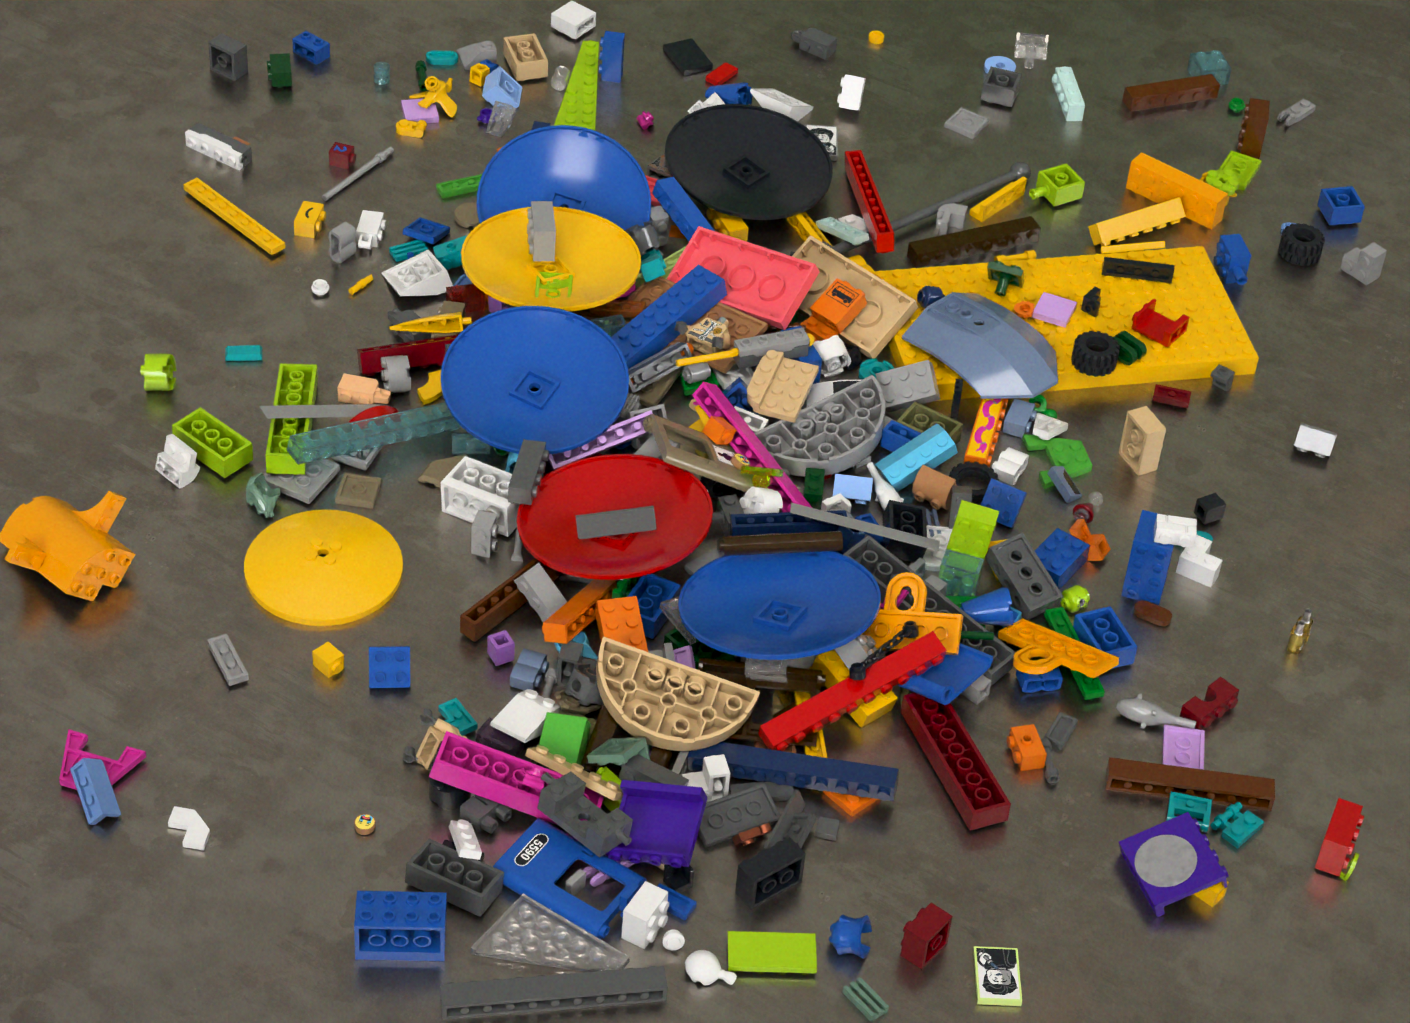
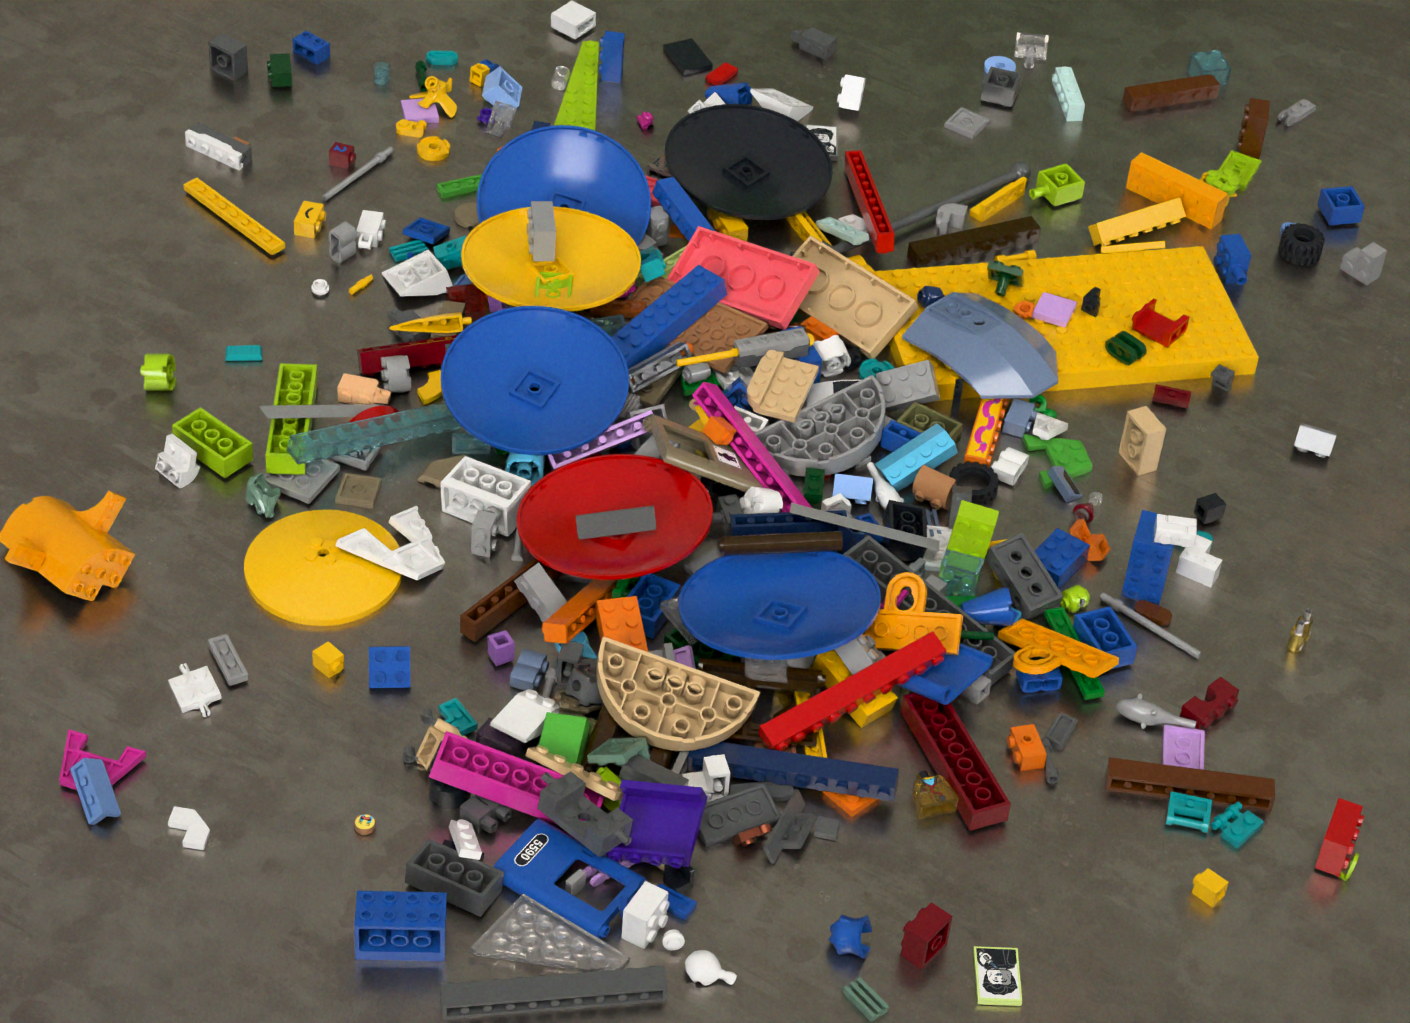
(194, 689): none -> white plate
(412, 560): none -> white wing
(425, 150): none -> yellow tile
(477, 52): light grey slope -> none
(525, 57): tan brick -> none
(528, 472): dark grey brick -> none
(533, 778): dark pink plate -> none
(644, 236): dark grey brick -> none
(707, 336): torso -> none
(739, 460): tile -> none
(761, 475): clear neon green tile -> none
(770, 872): black brick -> none
(771, 952): lime tile -> none
(839, 305): orange brick -> none
(876, 37): yellow tile -> none
(909, 630): black piece -> none
(933, 796): none -> clear yellow torso
(1004, 499): blue plate -> none
(1095, 353): black tyre -> none
(1119, 606): none -> light grey bar
(1137, 269): black hinge -> none
(1172, 861): dark purple panel -> none
(1236, 104): green plate -> none

